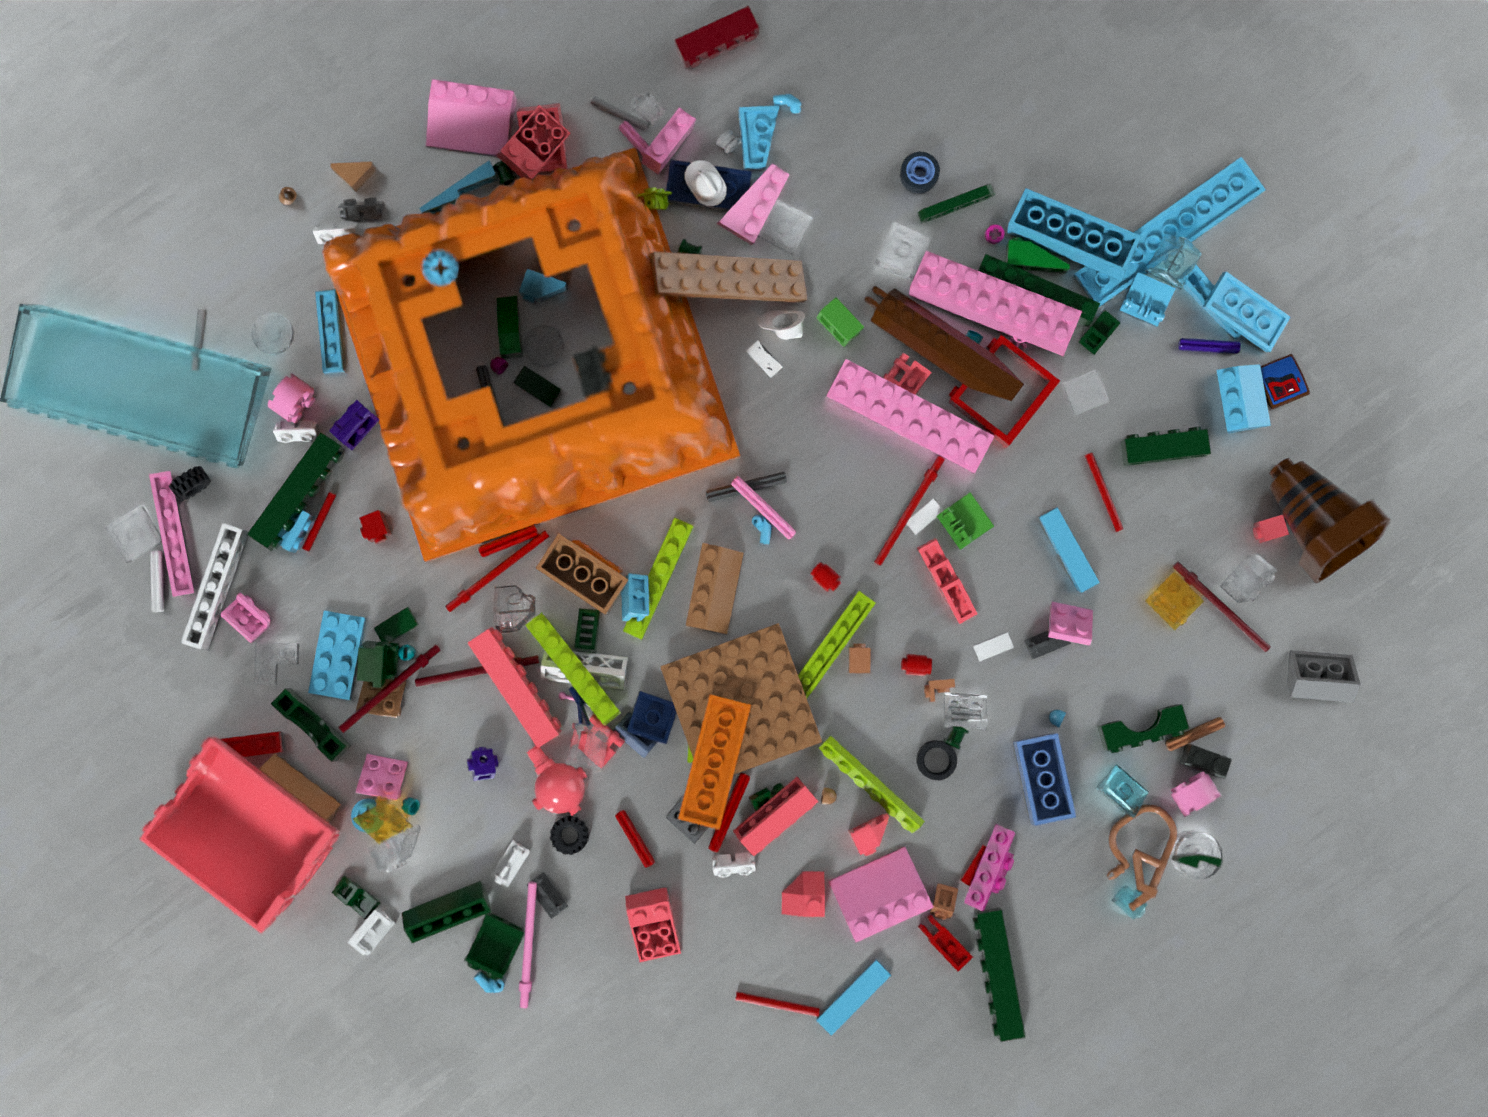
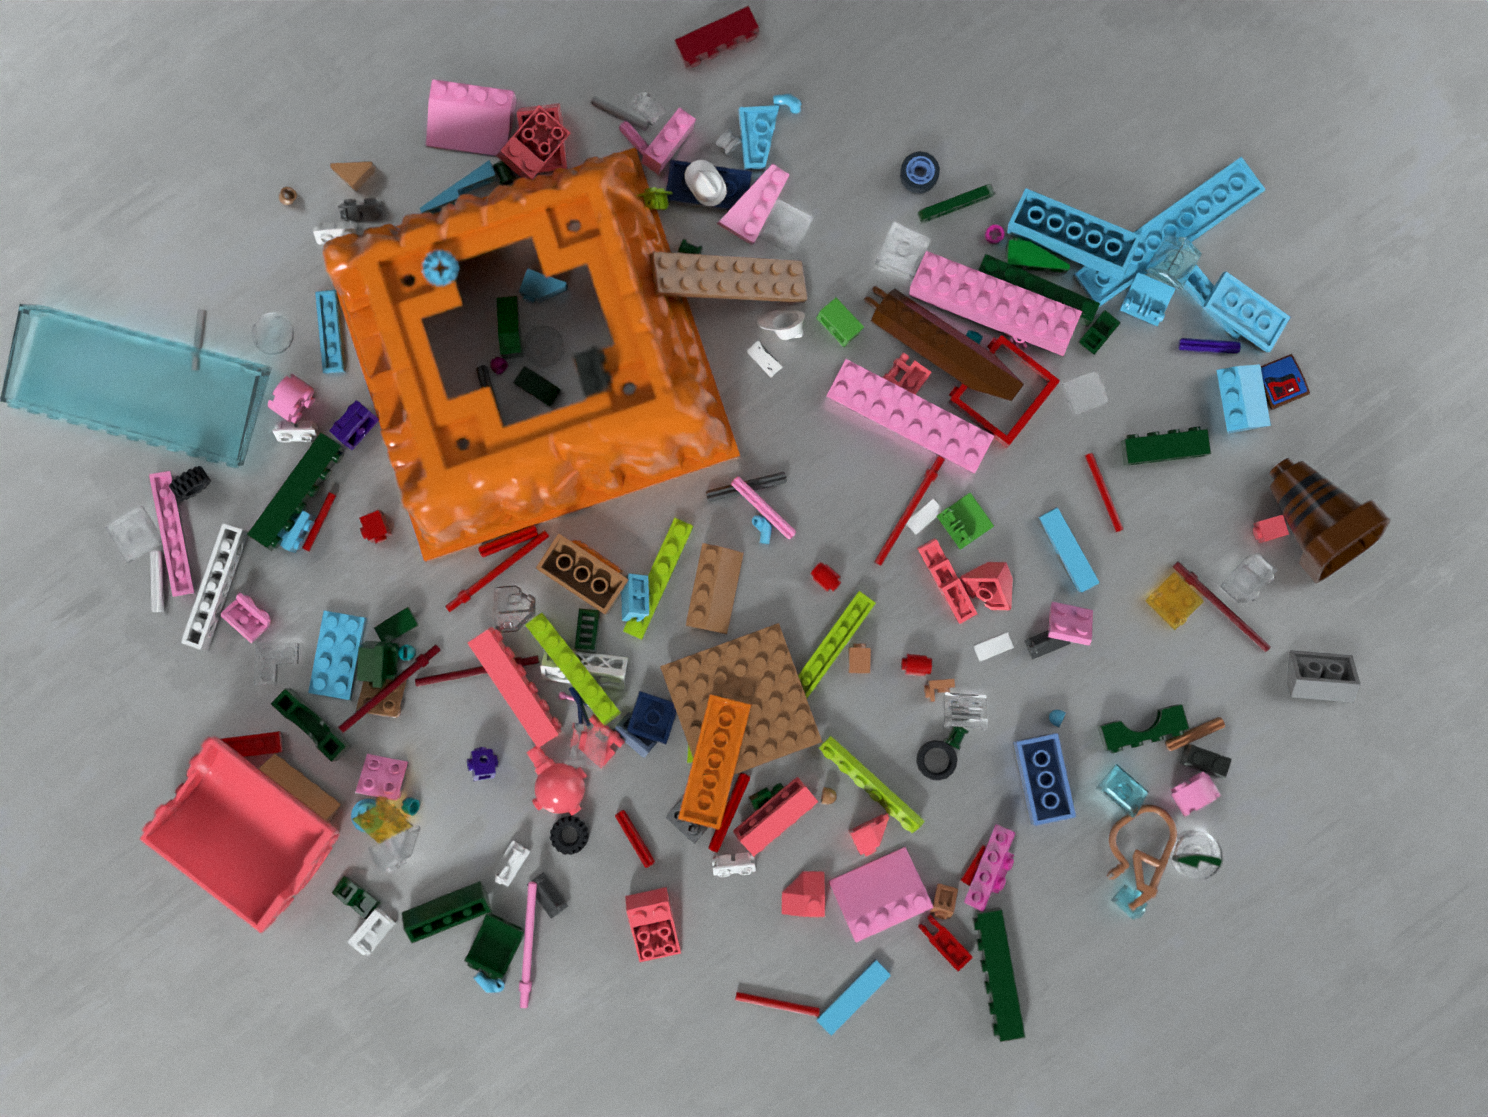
(991, 584): none -> coral slope

